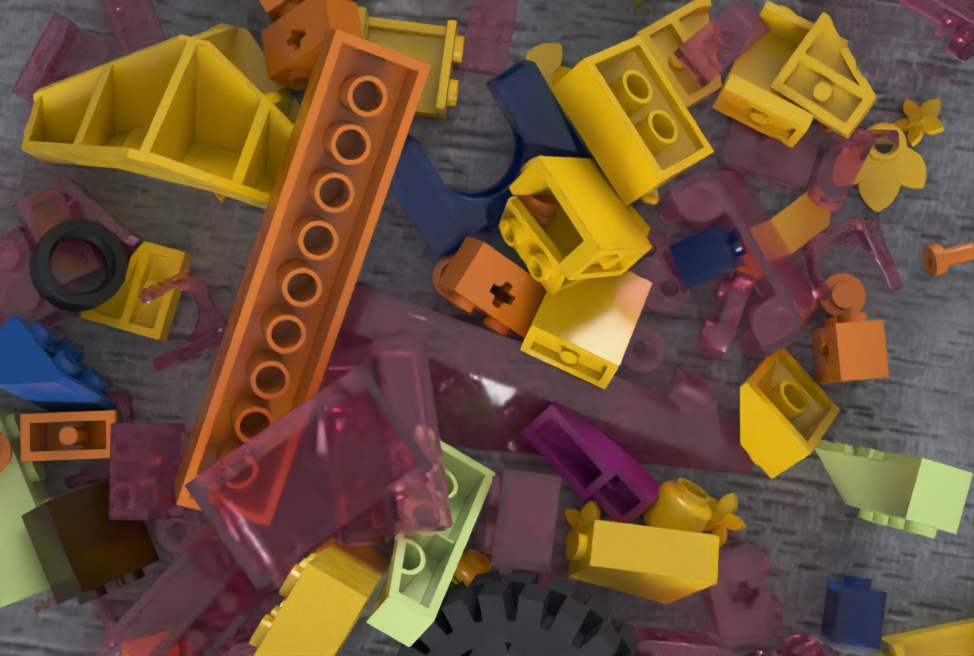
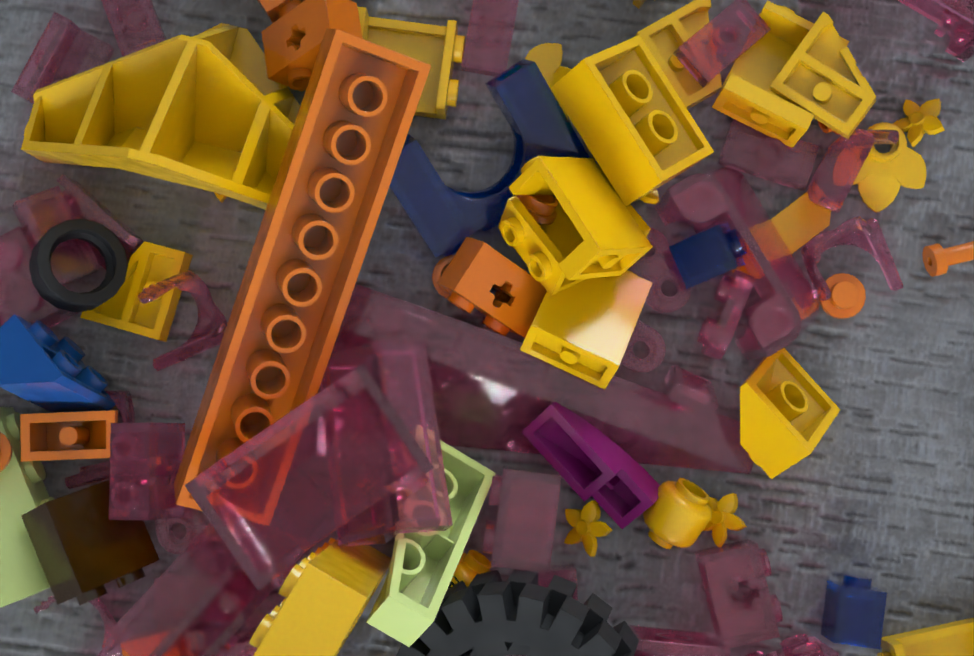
(643, 559): yellow slope -> none
(849, 349): orange brick -> none
(897, 488): yellowish green wedge -> none

